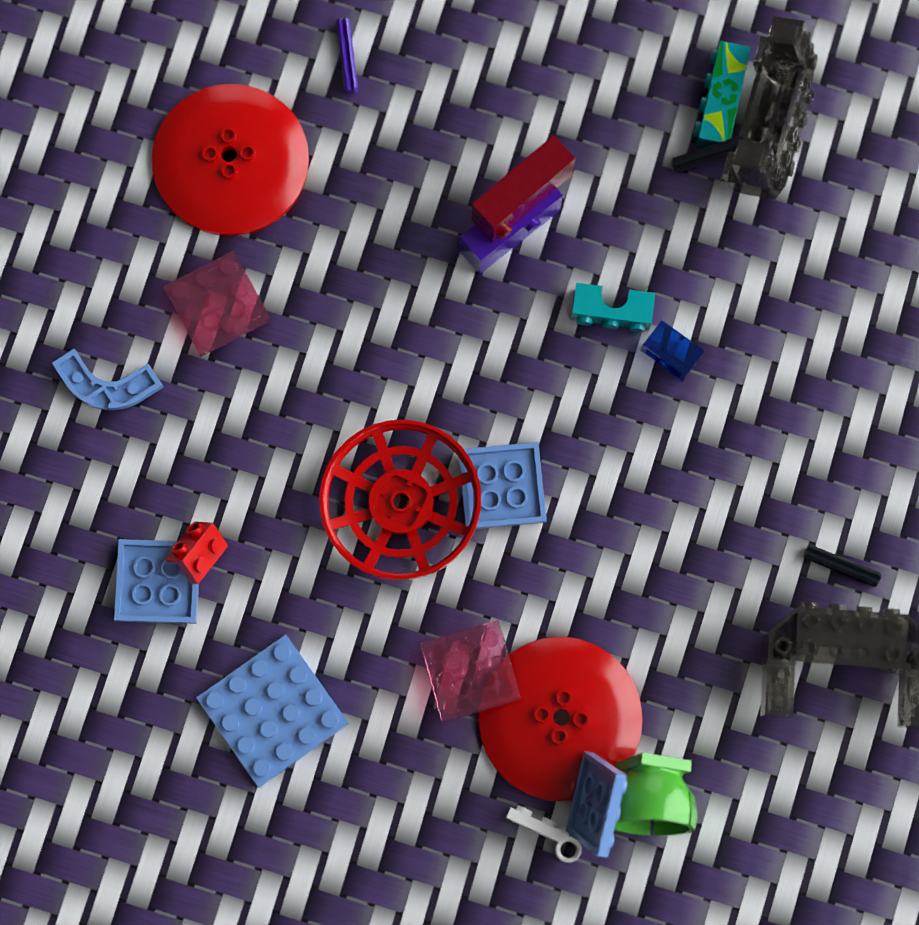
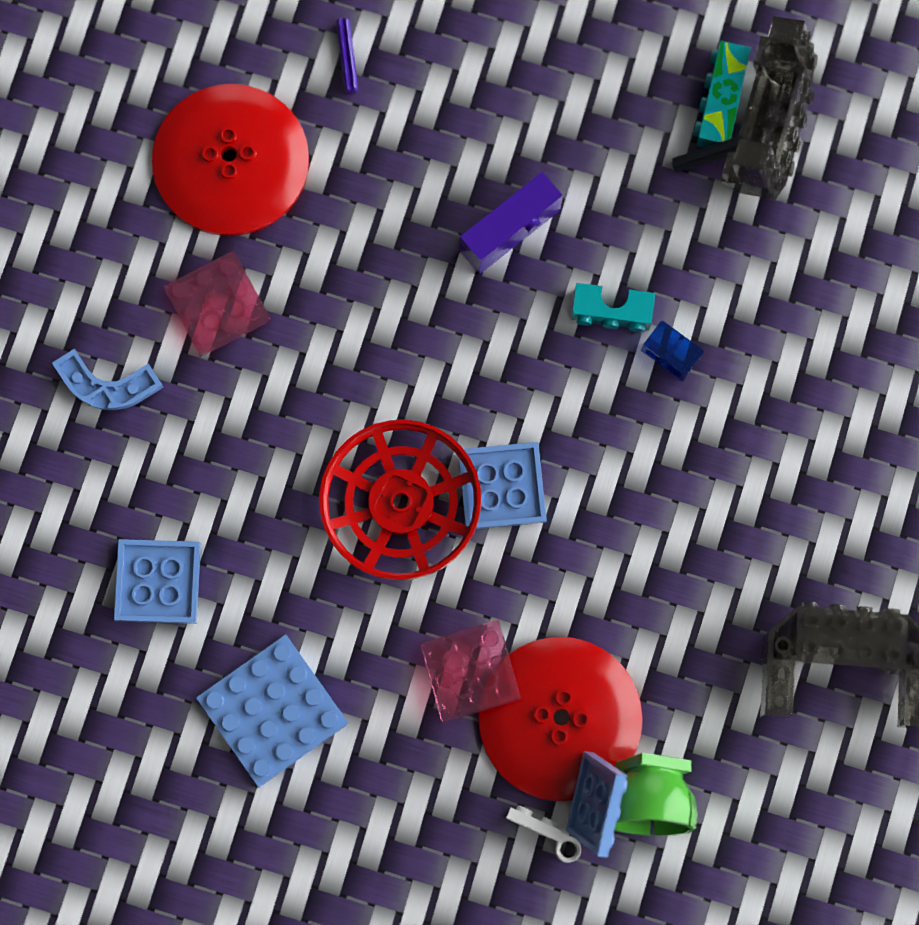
(197, 550): red bracket -> none
(522, 189): dark red brick -> none
(842, 565): black axle -> none

